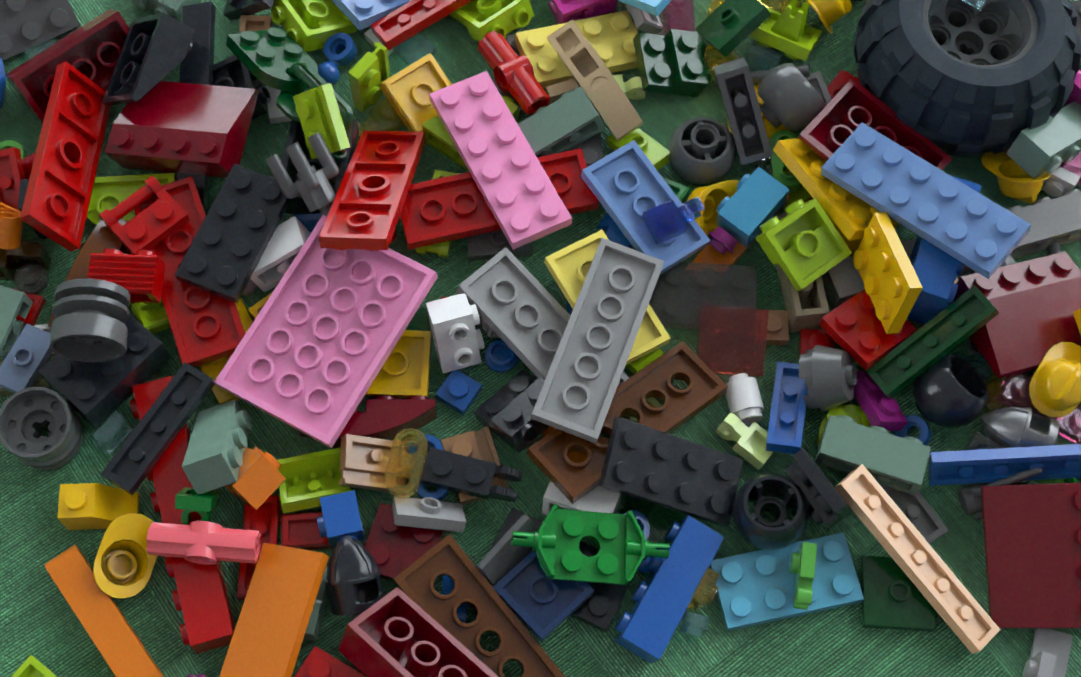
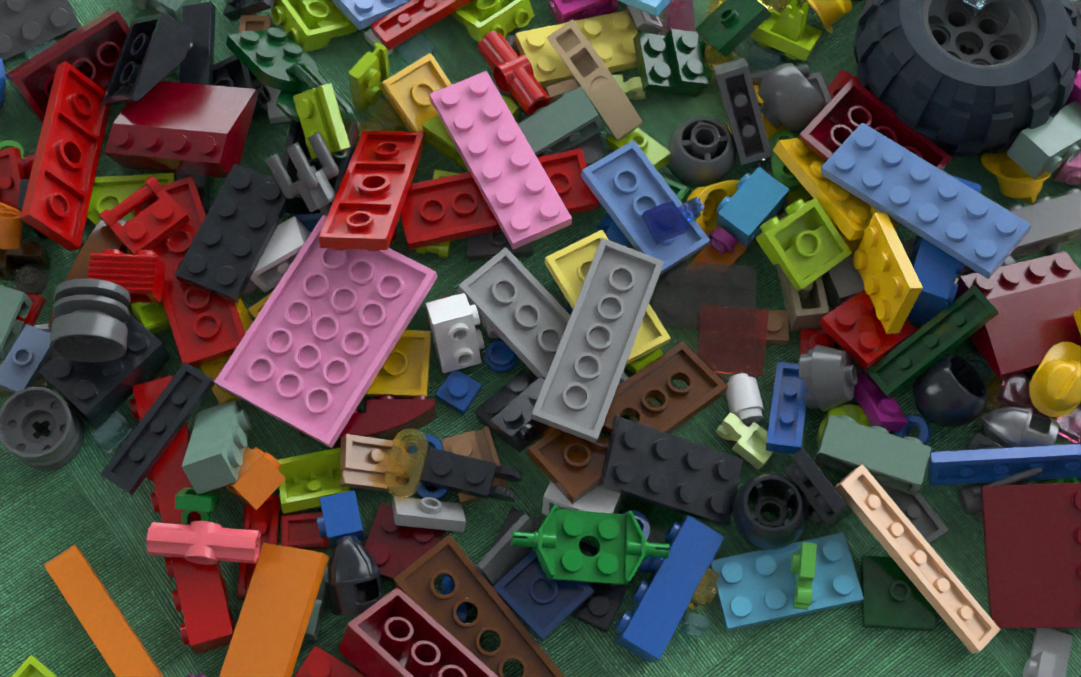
(93, 505): yellow slope -> none
(122, 558): yellow piece -> none
(333, 47): blue plate -> none
(1060, 182): white plate -> none

